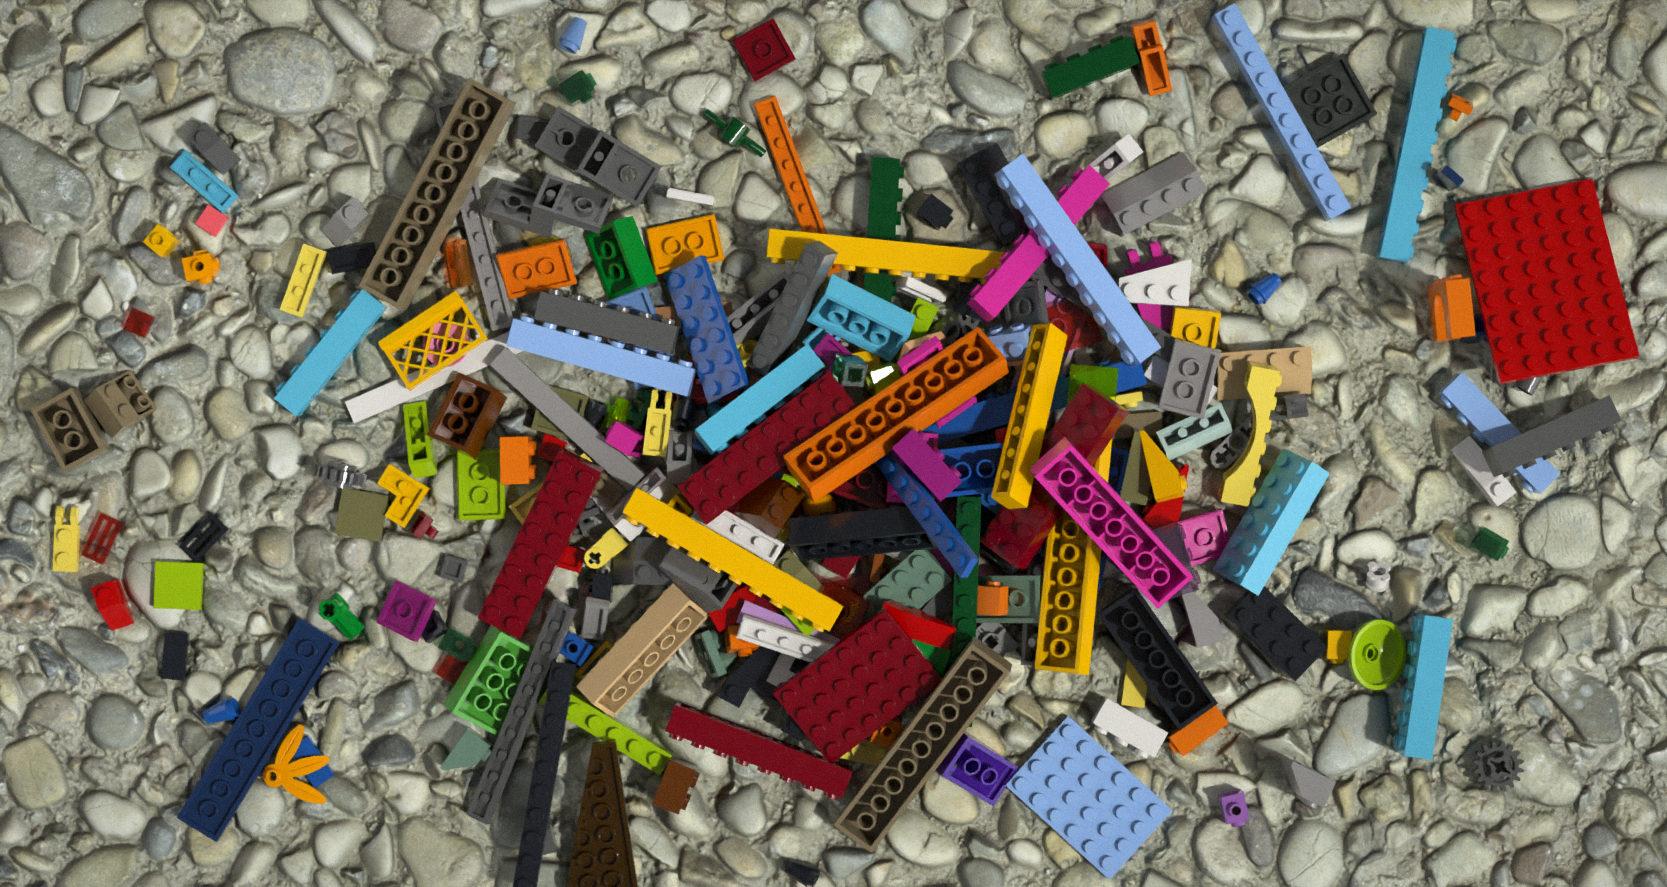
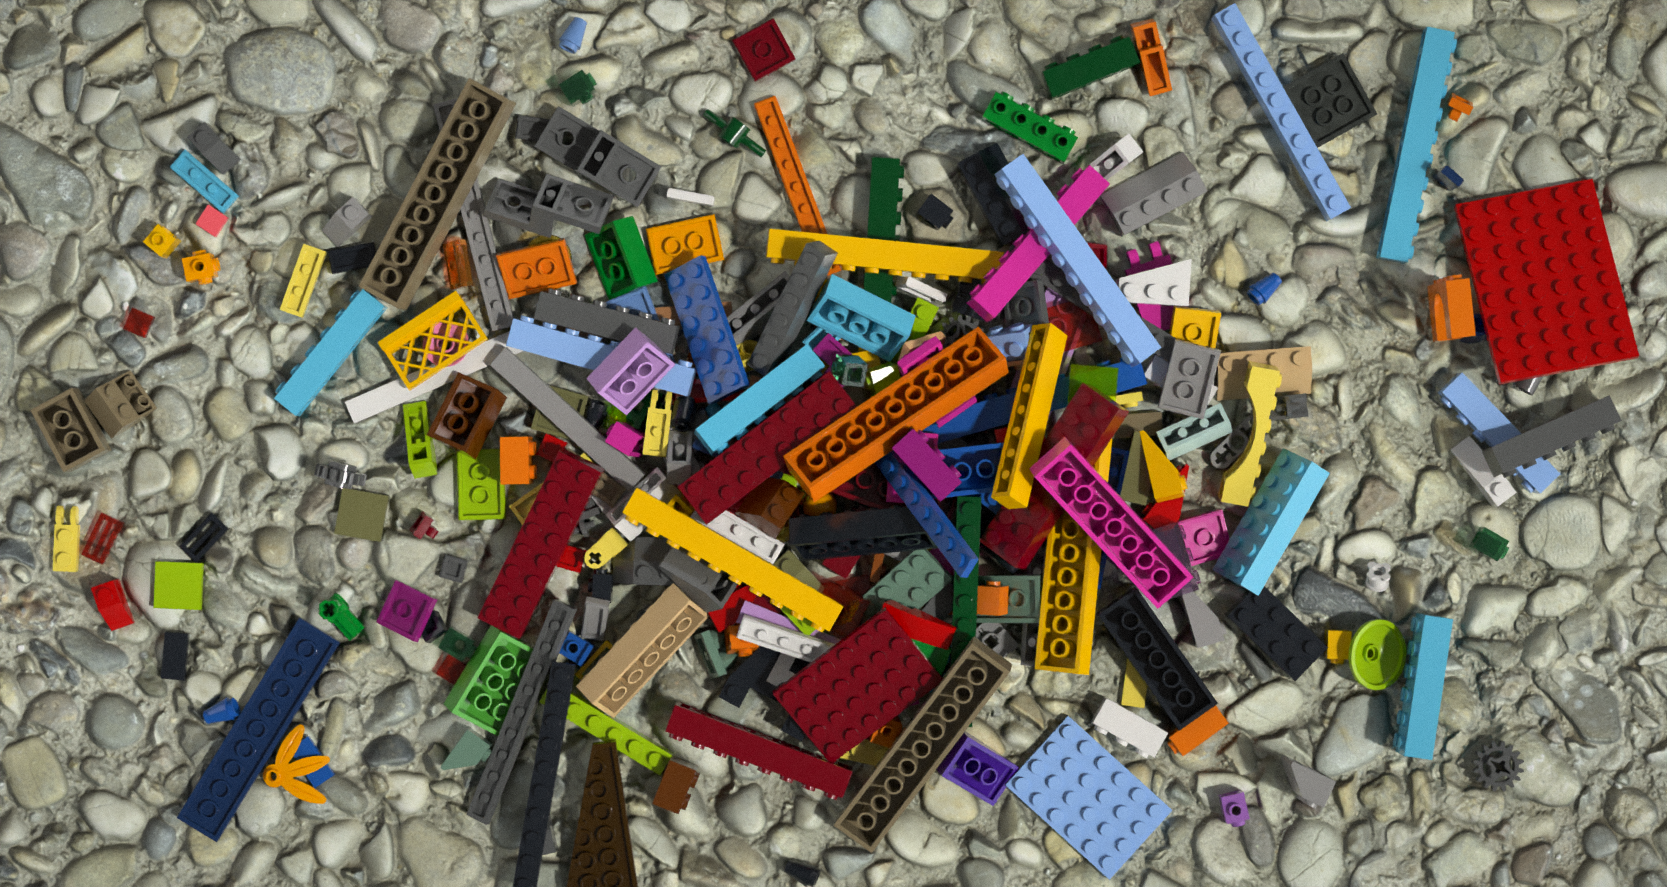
(408, 494): yellow plate -> none
(630, 371): none -> lavender slope
(1029, 127): none -> green brick

